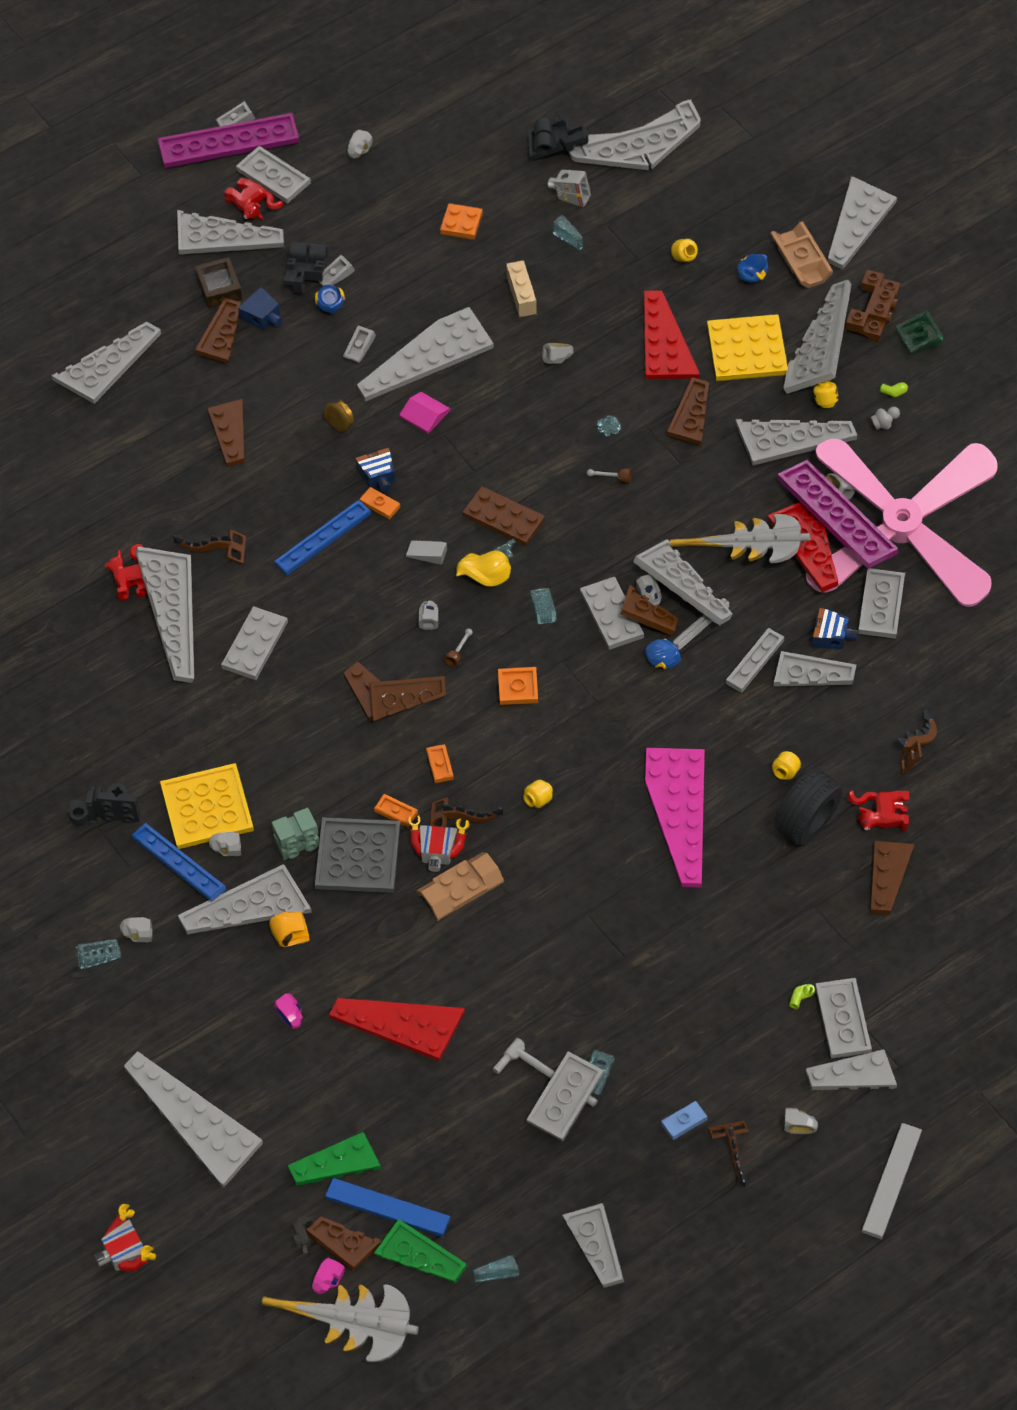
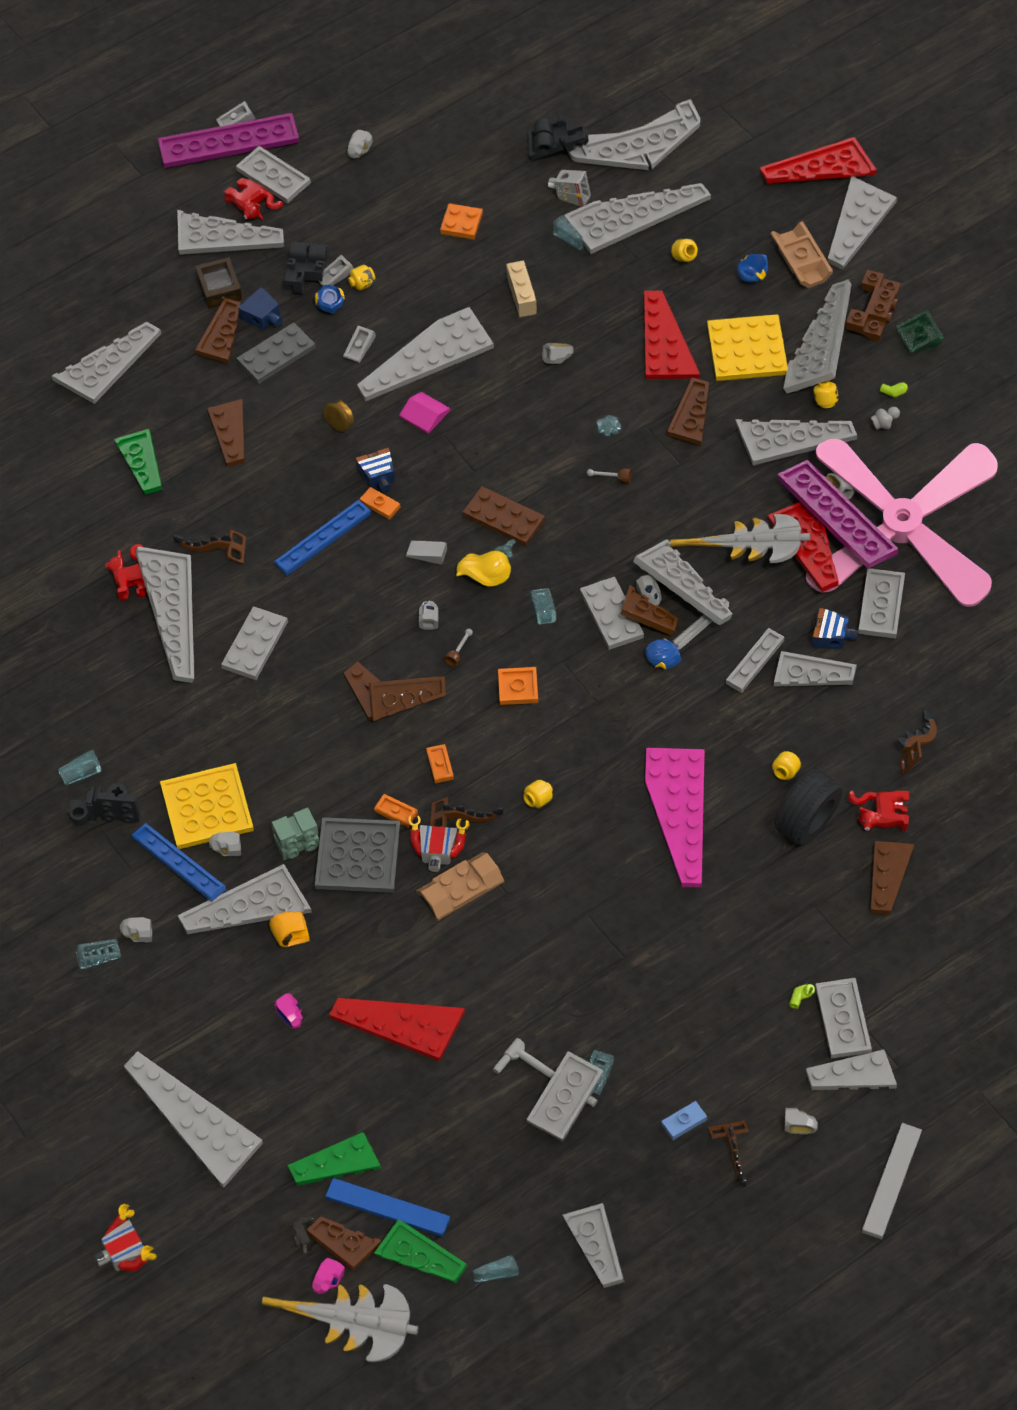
(80, 768): none -> clear light blue slope
(141, 458): none -> green wing
(276, 353): none -> dark grey plate
(361, 277): none -> yellow head
(615, 220): none -> light grey wing
(832, 161): none -> red wing

